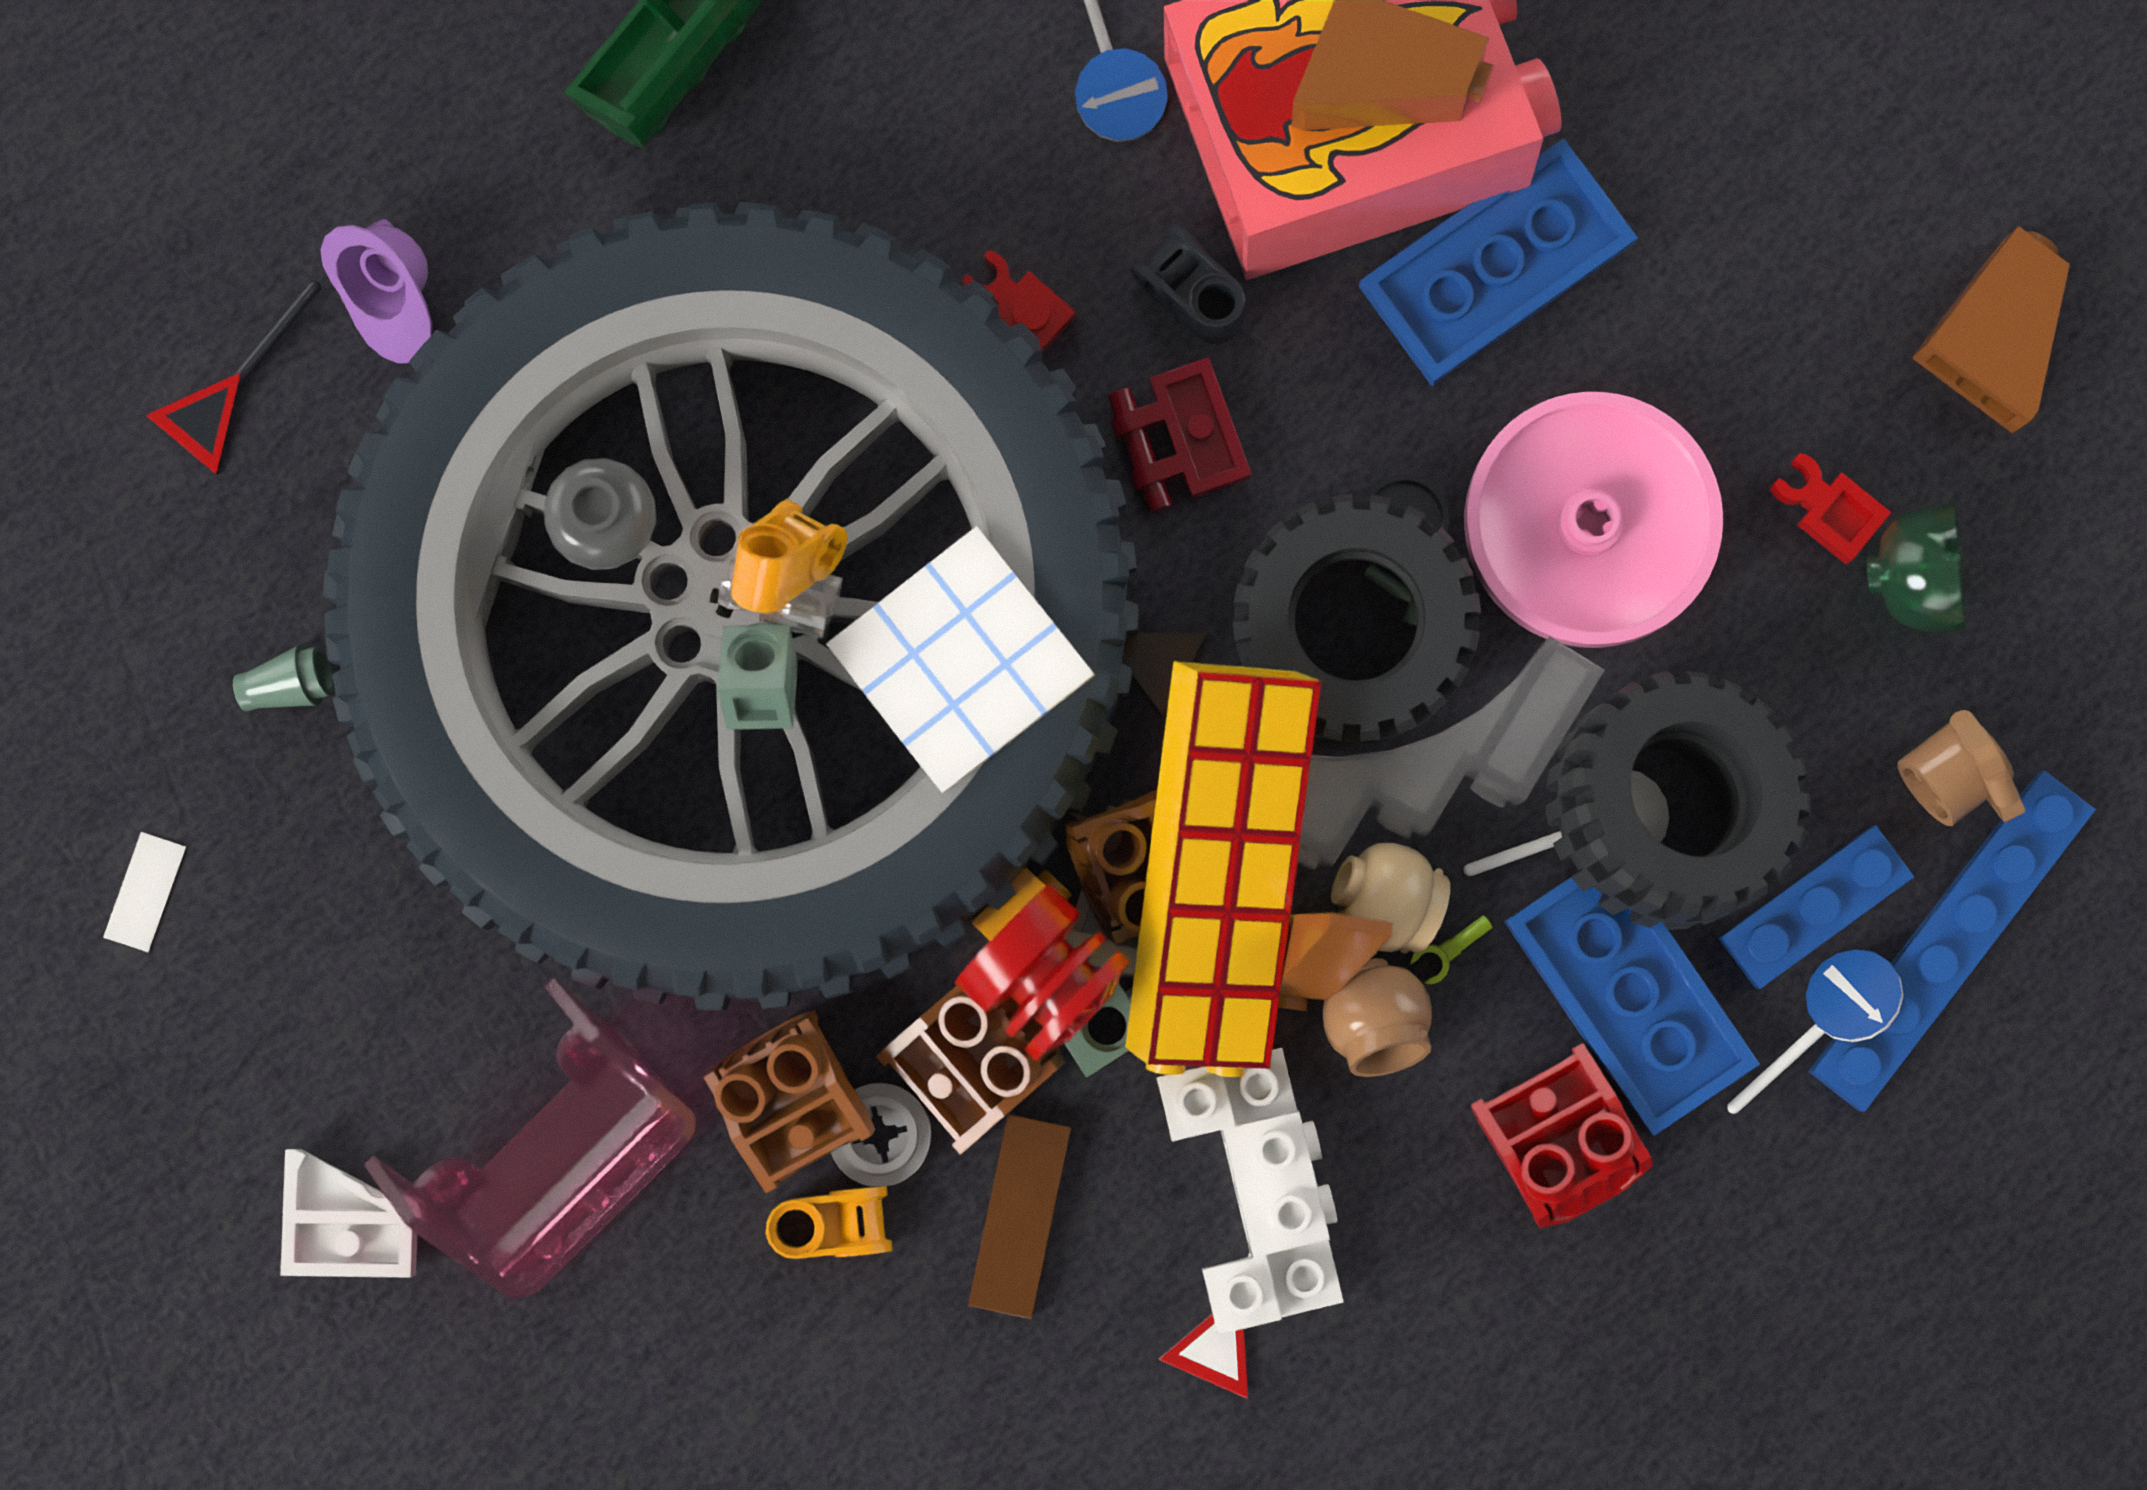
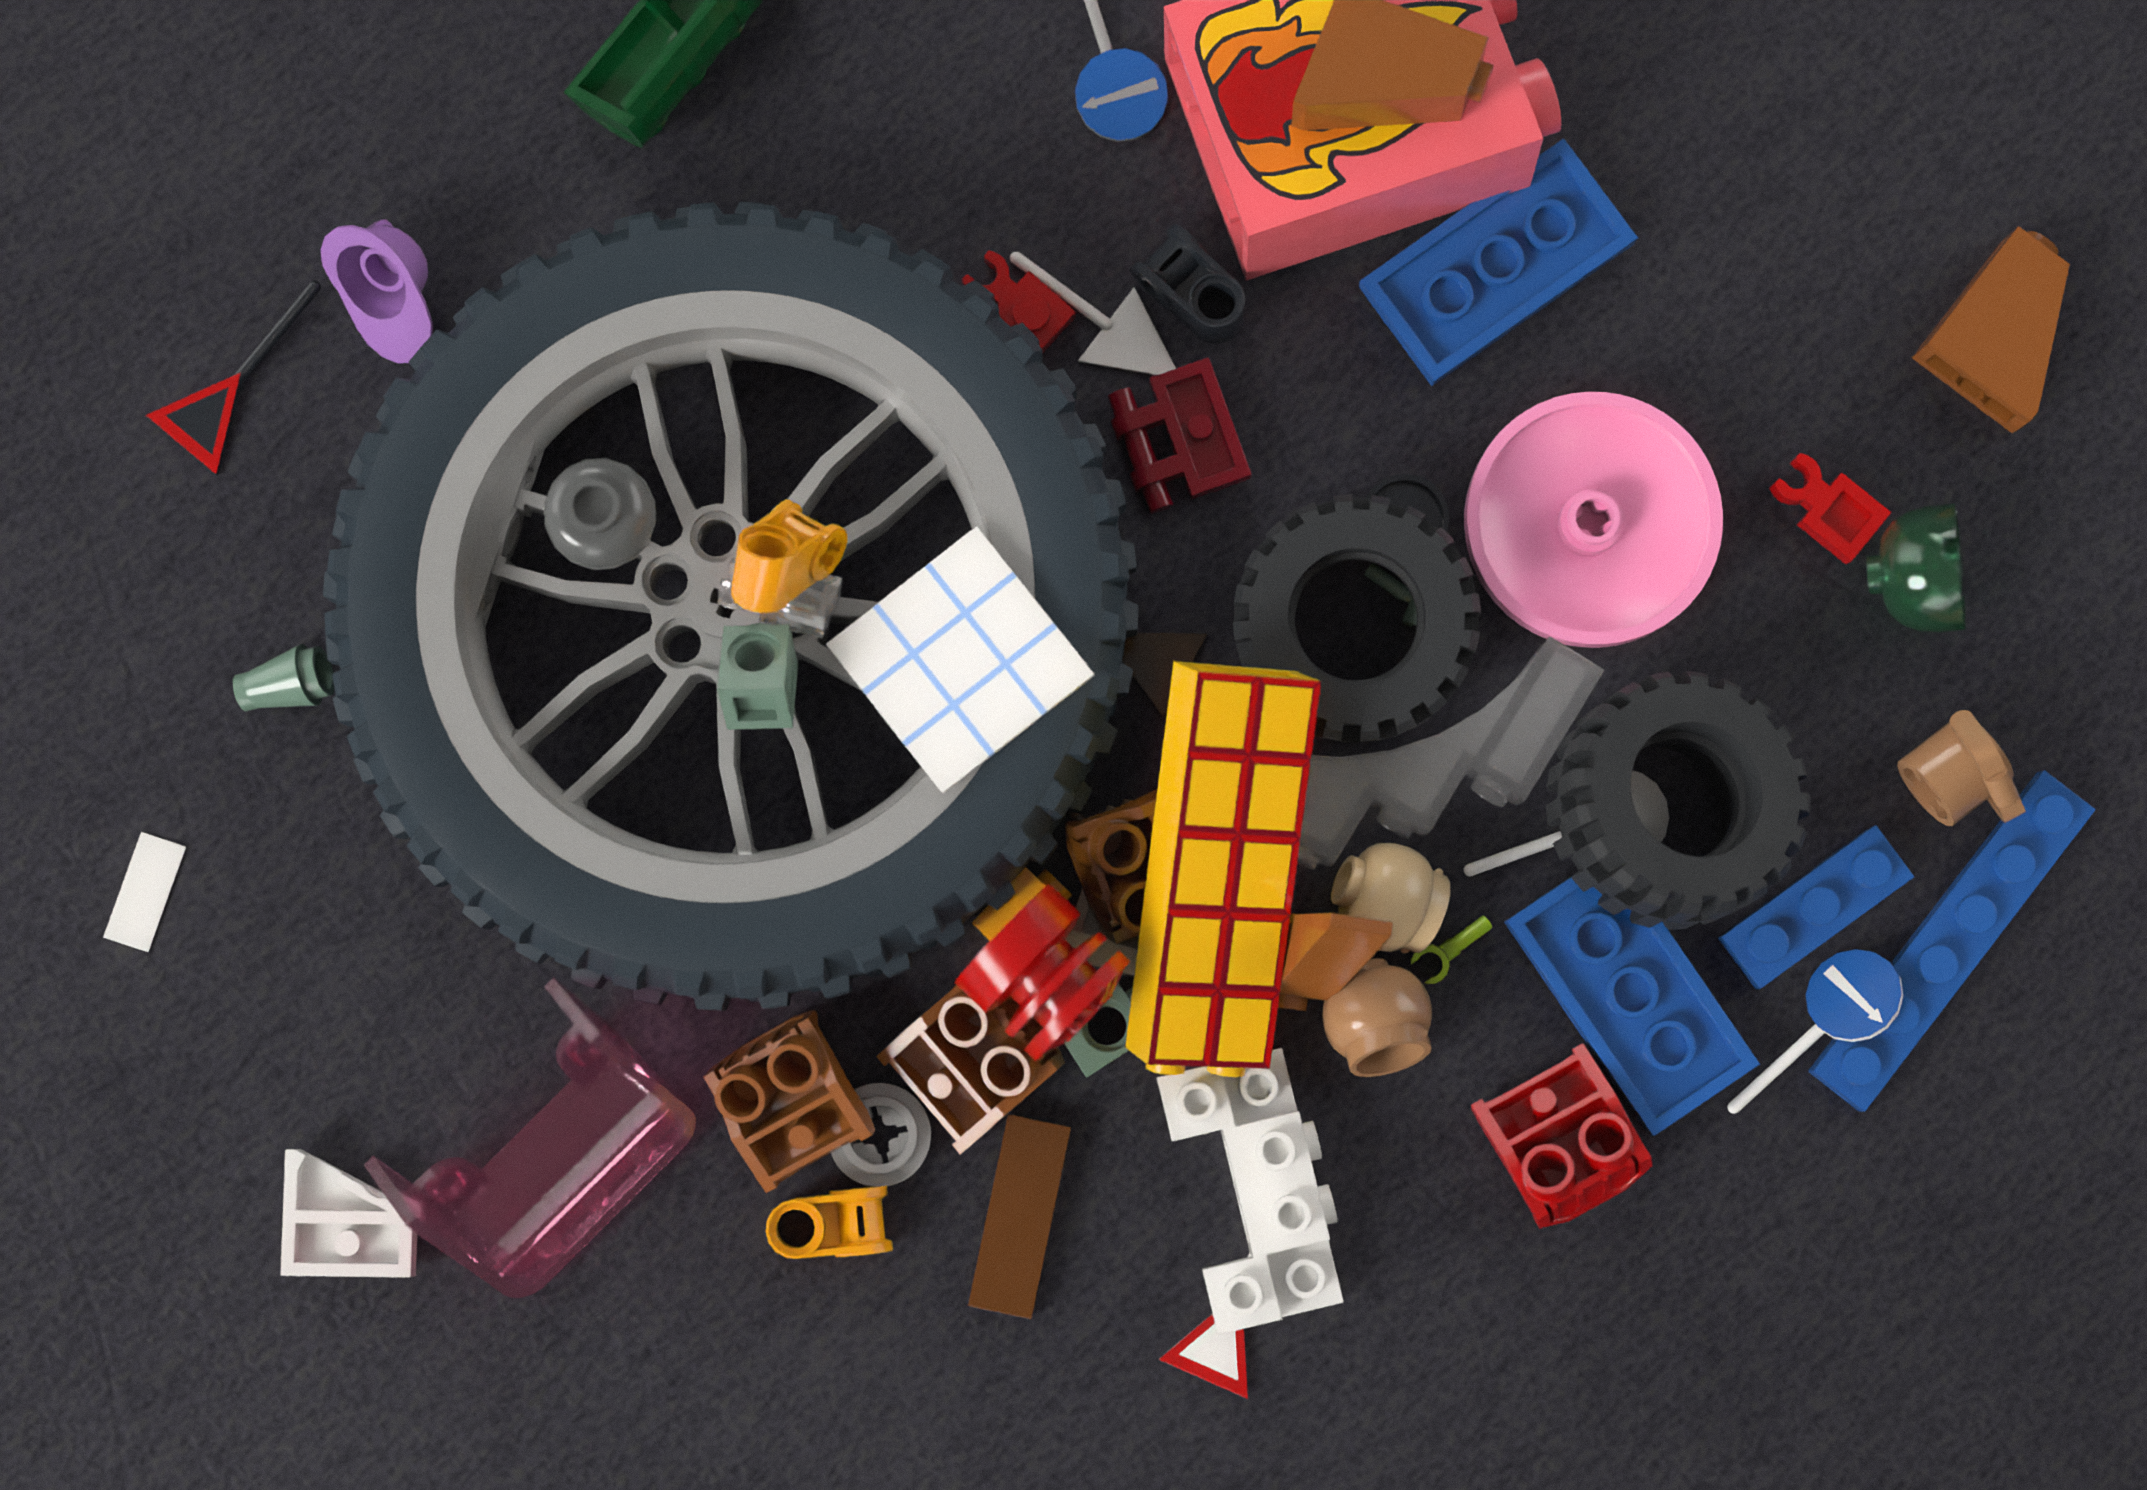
(1126, 339): none -> white piece

